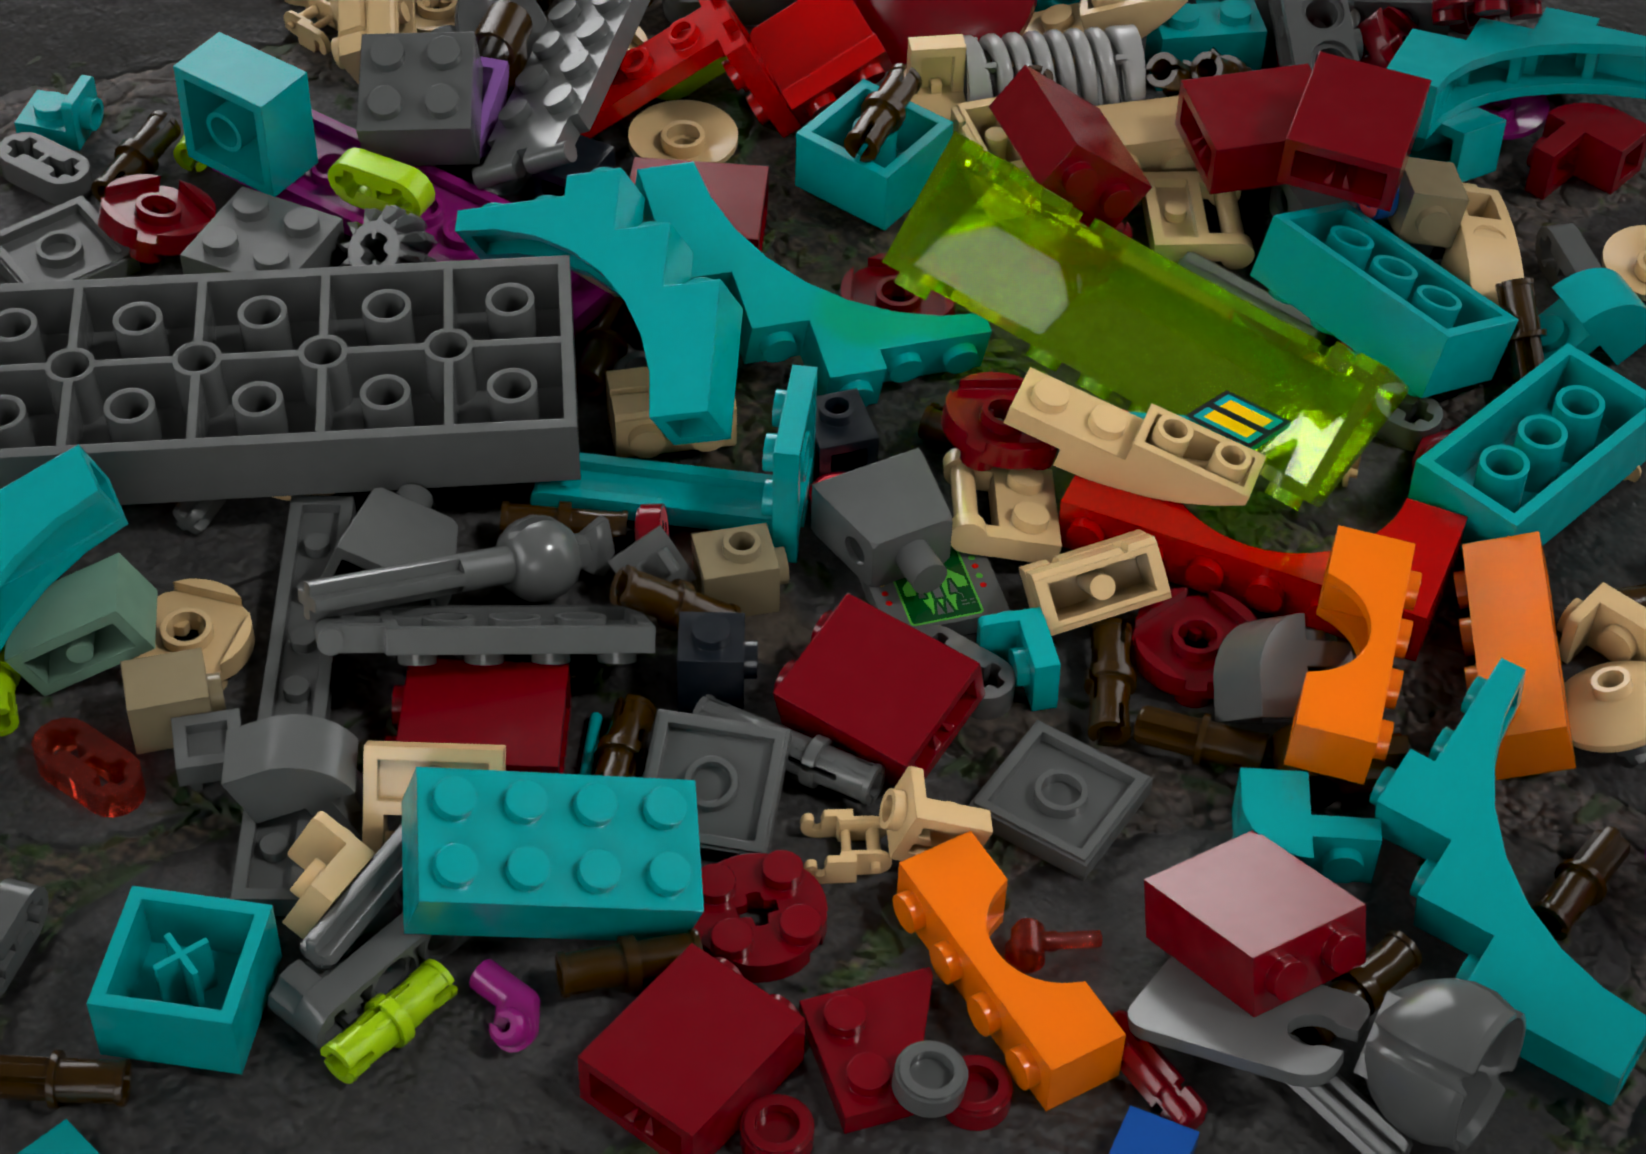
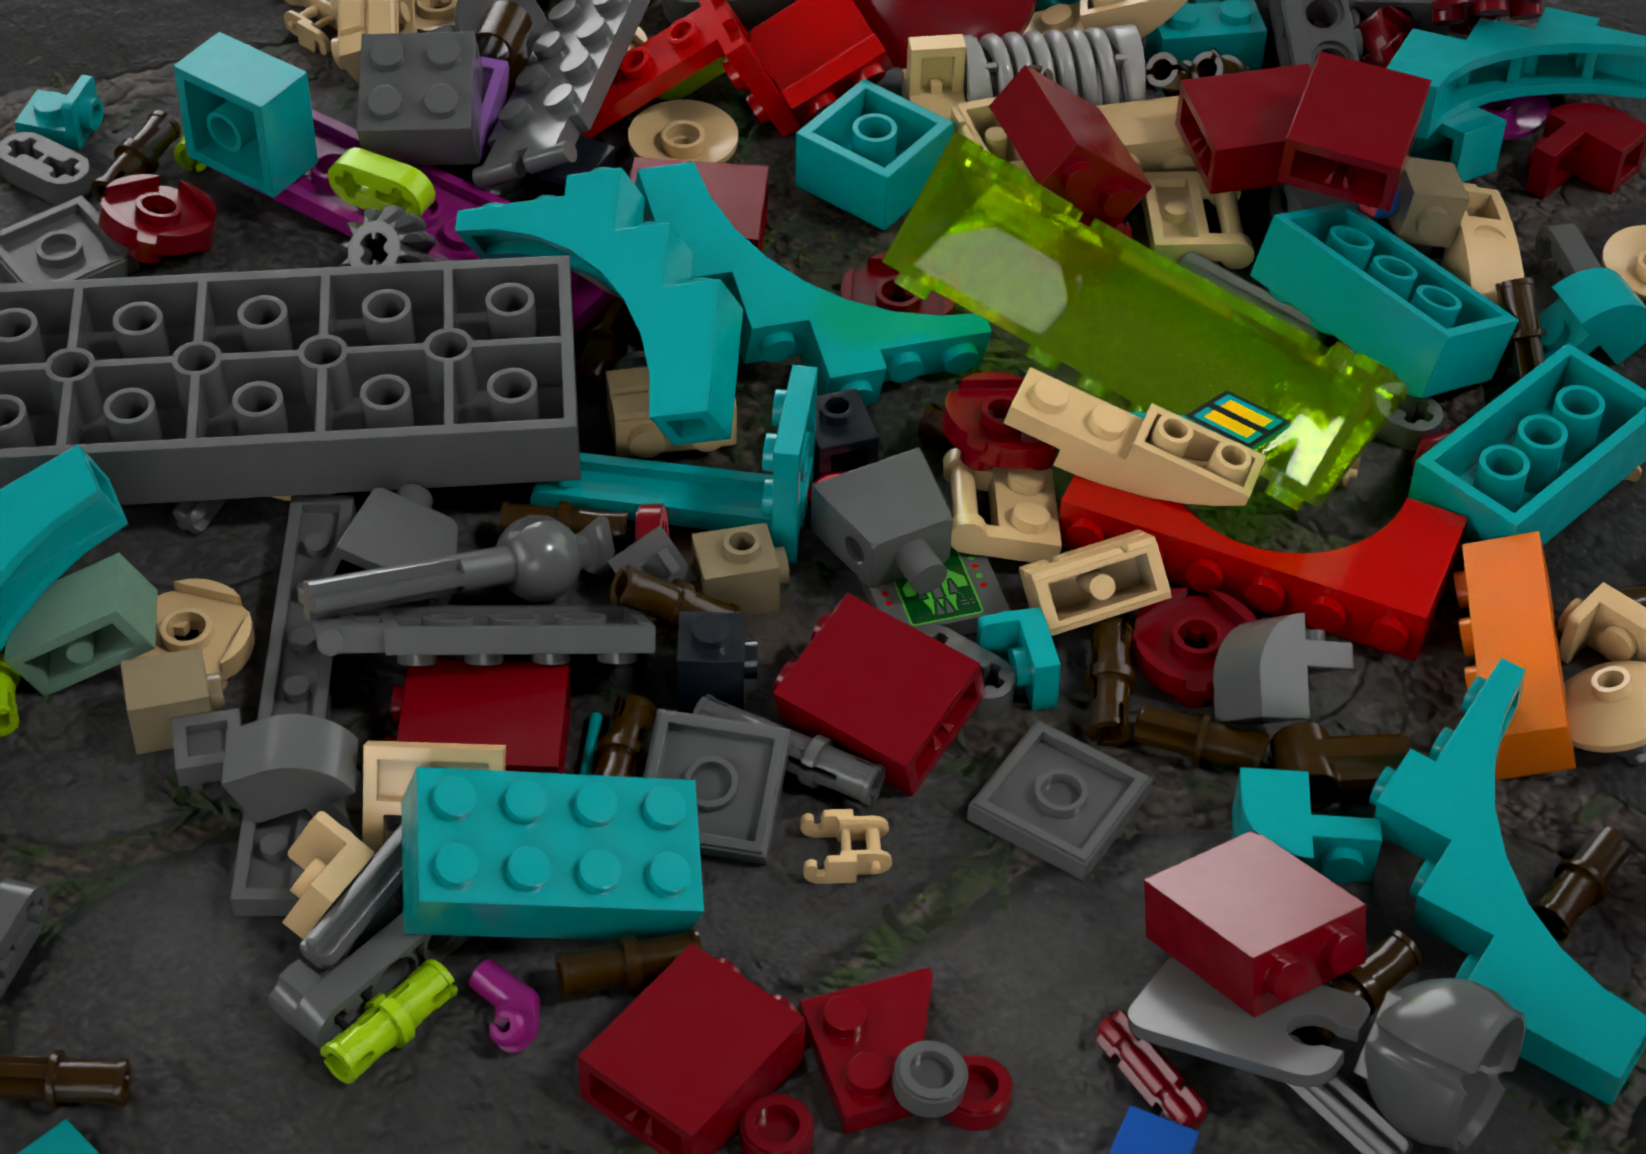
(96, 758): clear red beam -> none
(185, 980): teal brick -> none
(265, 234): dark grey brick -> none
(768, 883): dark red plate -> none
(883, 112): dark brown pin -> none
(921, 822): tan bracket -> none
(1030, 941): clear red hand -> none
(1051, 1033): orange arch -> none
(1342, 708): orange arch -> none

